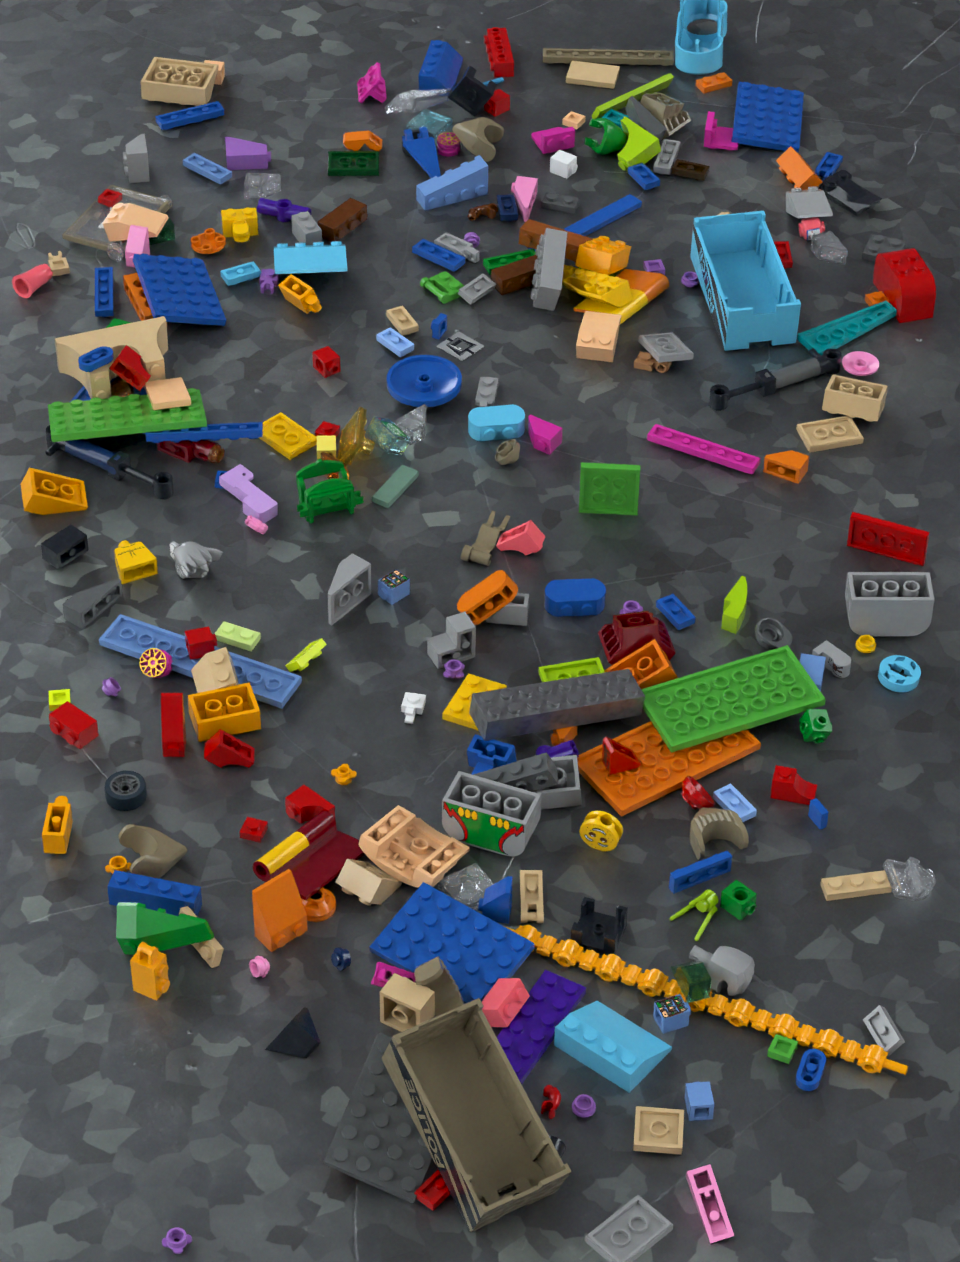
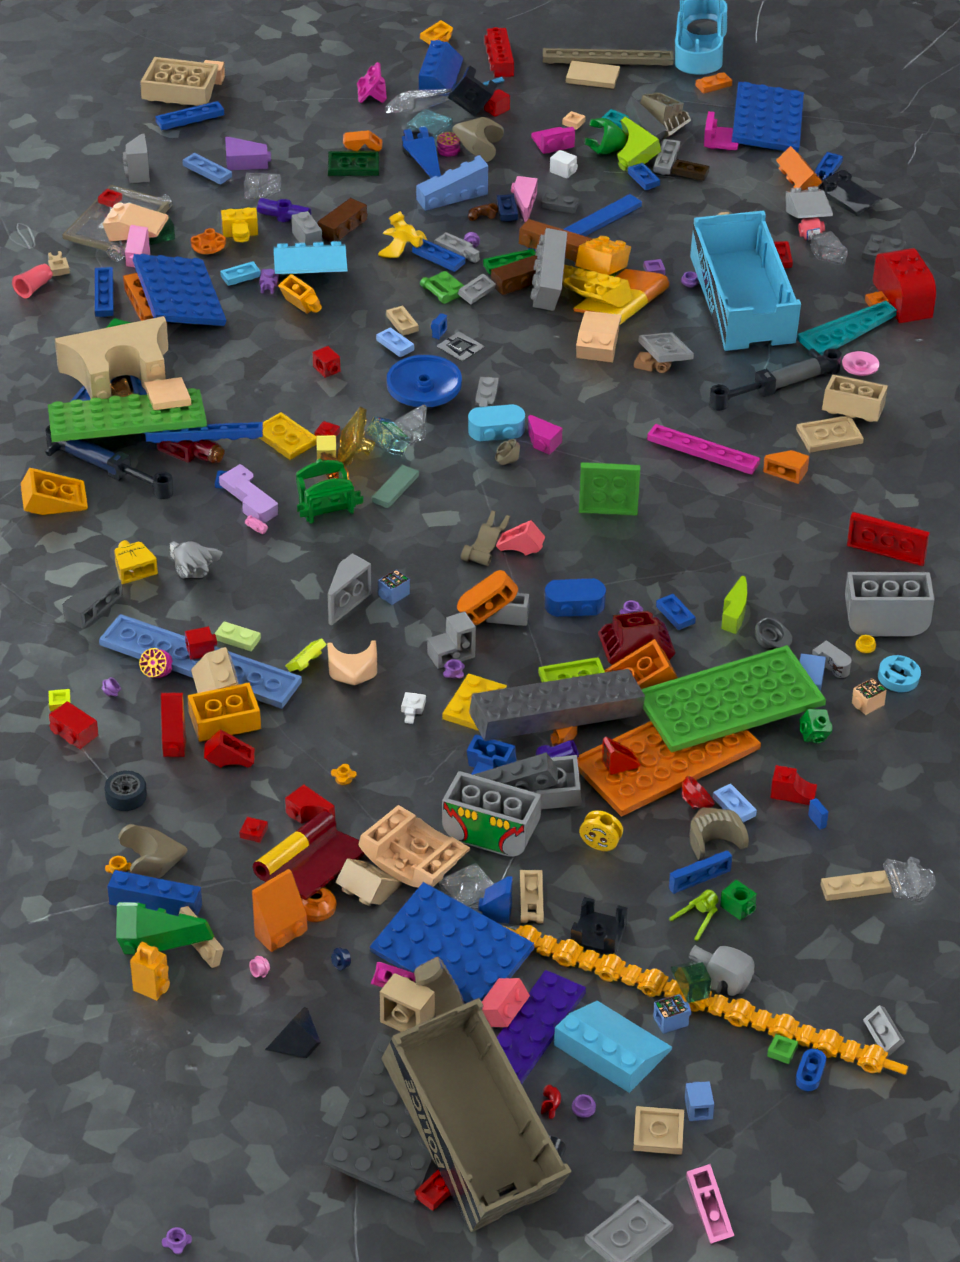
(57, 826): light orange brick -> none
(64, 546): black brick -> none
(95, 358): blue plate -> none
(129, 368): red arch -> none
(352, 667): none -> light nougat animal
(402, 234): none -> yellow animal
(438, 31): none -> light orange wing
(621, 101): lime tile -> none
(869, 696): none -> light nougat brick

